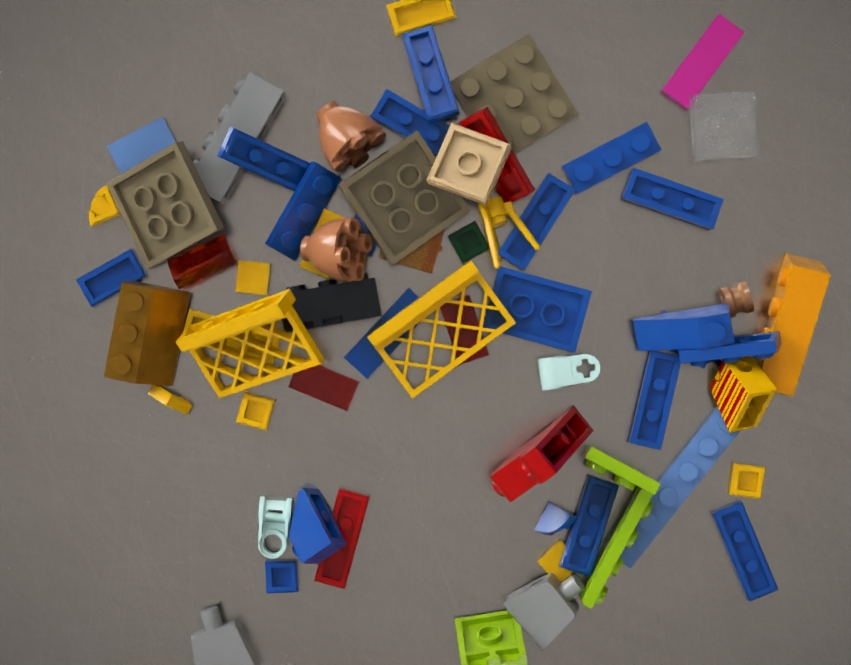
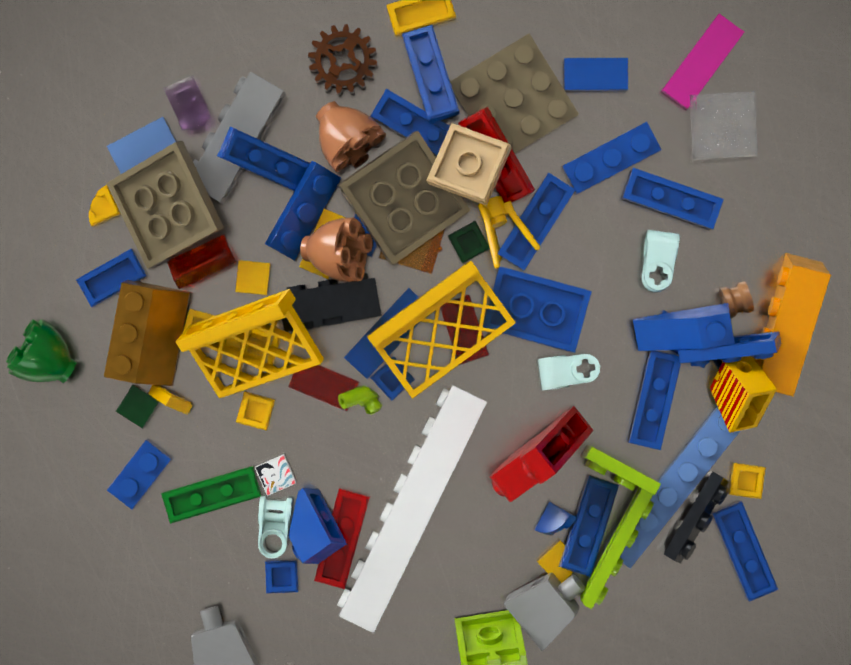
(41, 356): none -> green piece
(138, 406): none -> dark green tile
(139, 474): none -> blue plate
(188, 103): none -> clear purple bracket
(211, 494): none -> green tile
(275, 474): none -> tile
(349, 46): none -> reddish brown gear
(363, 396): none -> lime arm
(388, 381): none -> blue tile
(412, 508): none -> white brick
(595, 74): none -> blue tile
(659, 254): none -> light aqua piece
(698, 518): none -> black plate

